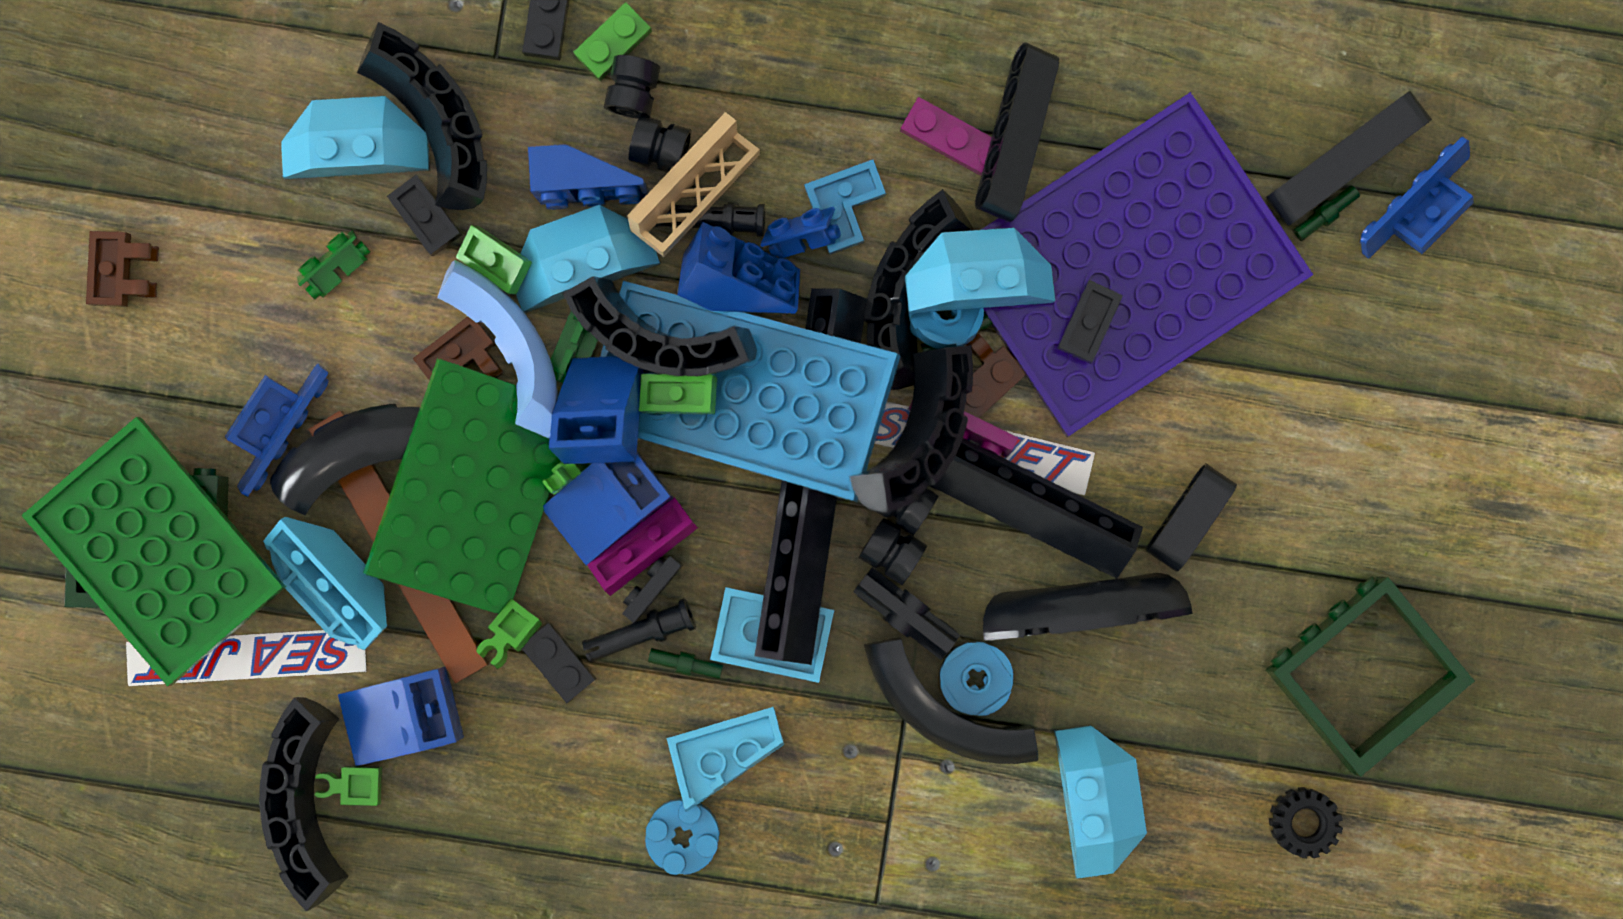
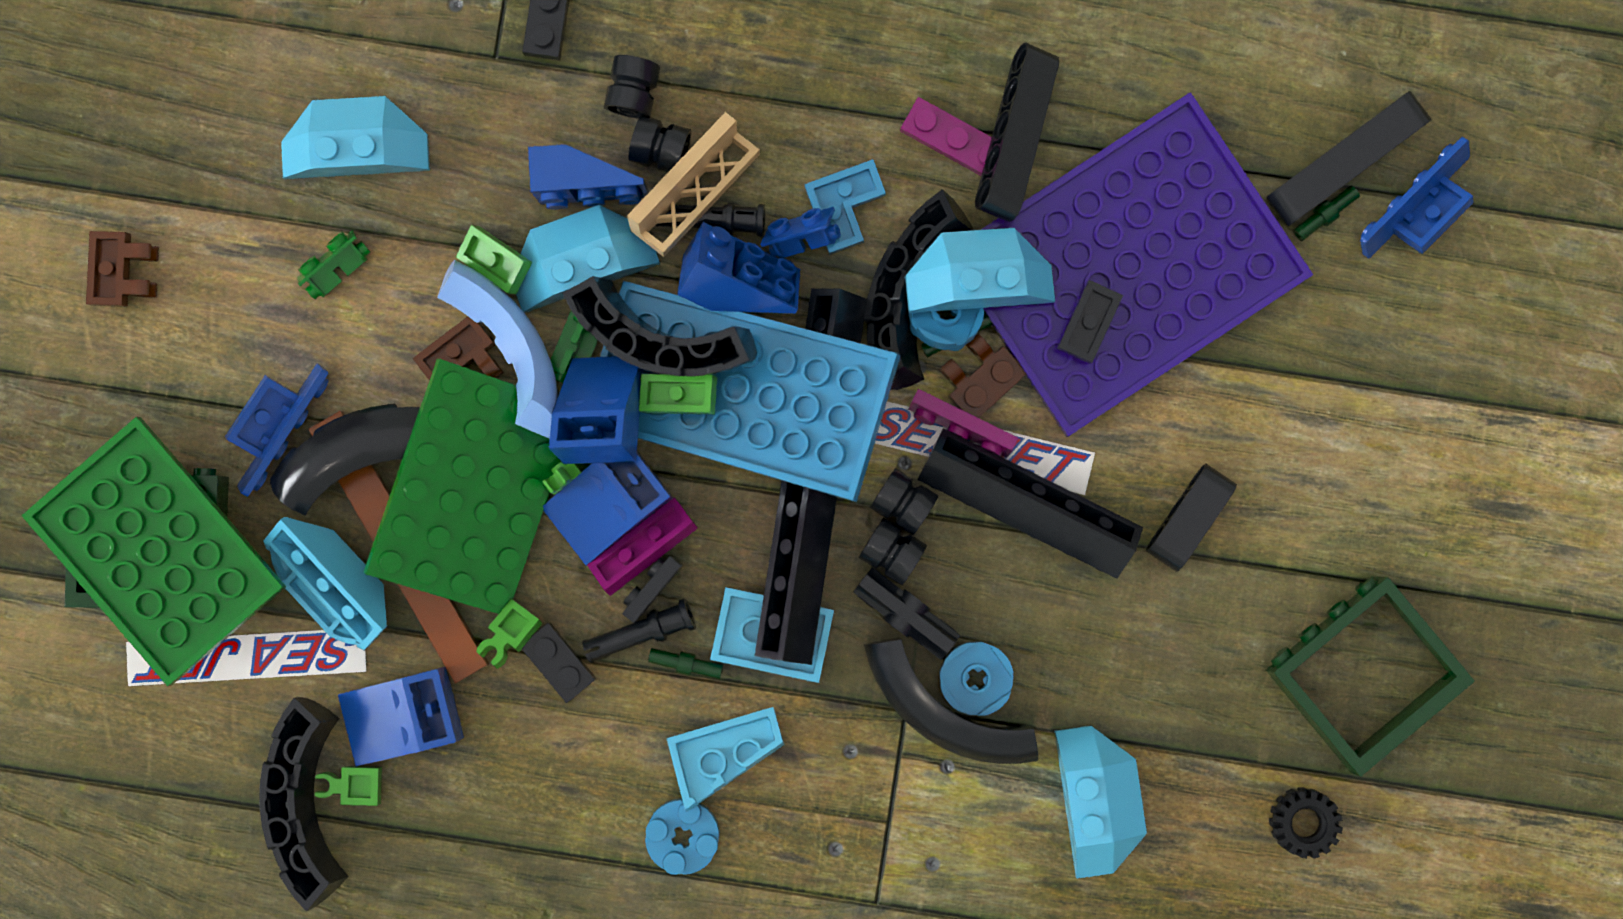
(422, 216): black plate -> none
(438, 108): black brick -> none
(614, 37): bright green plate -> none
(930, 435): black brick -> none
(1085, 606): black brick -> none

